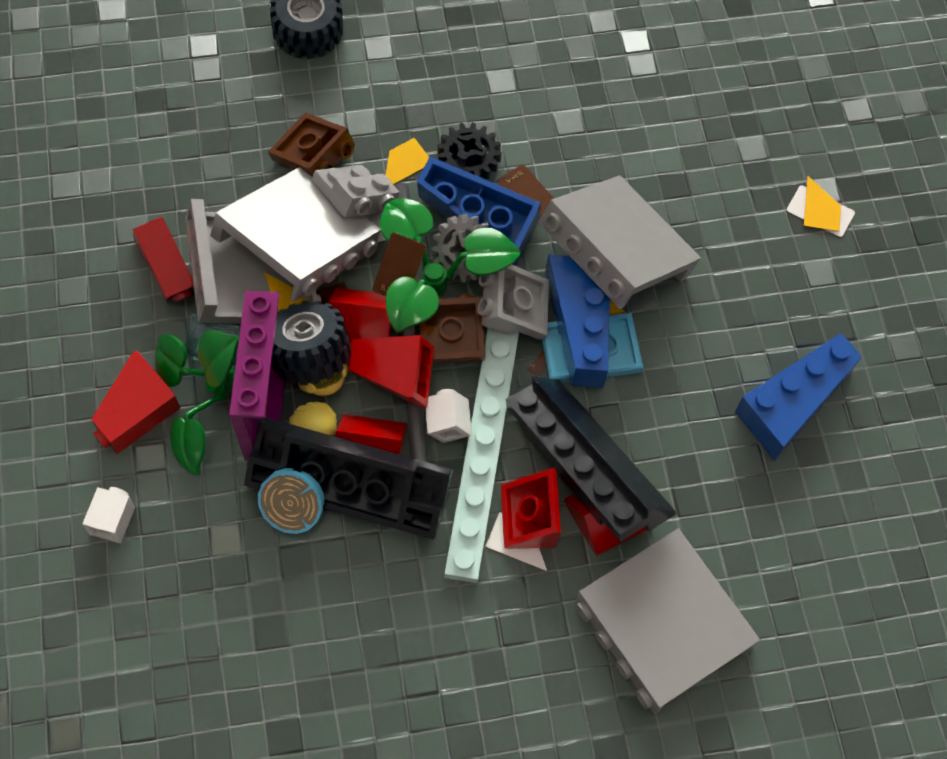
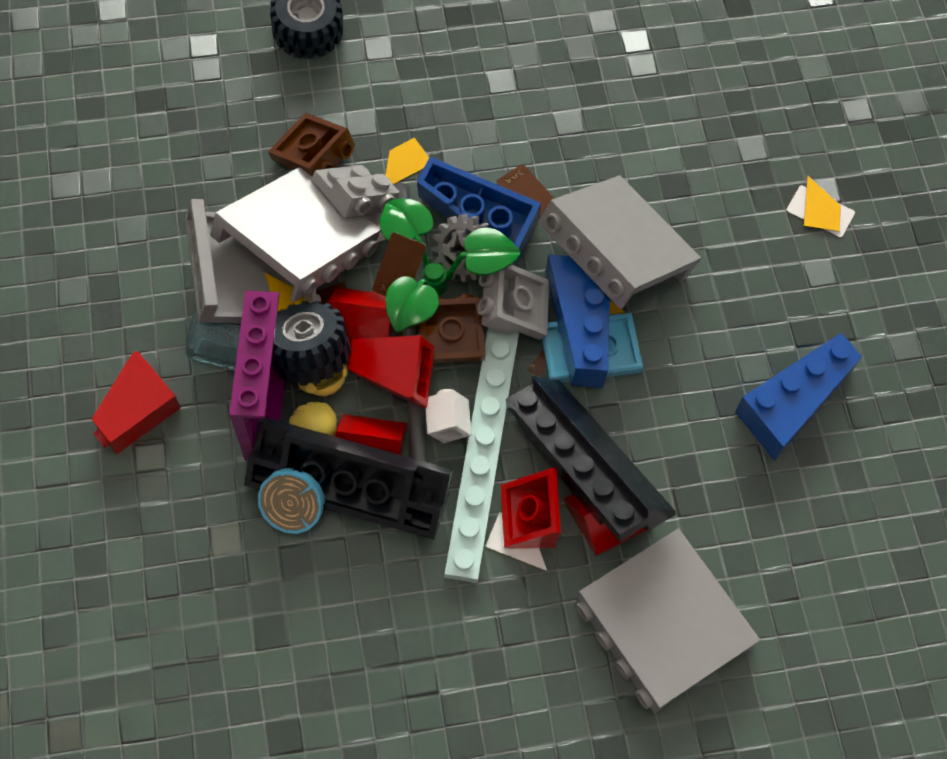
(109, 514): white brick -> none
(163, 259): red slope -> none
(216, 355): green plant -> none
(468, 150): black gear -> none

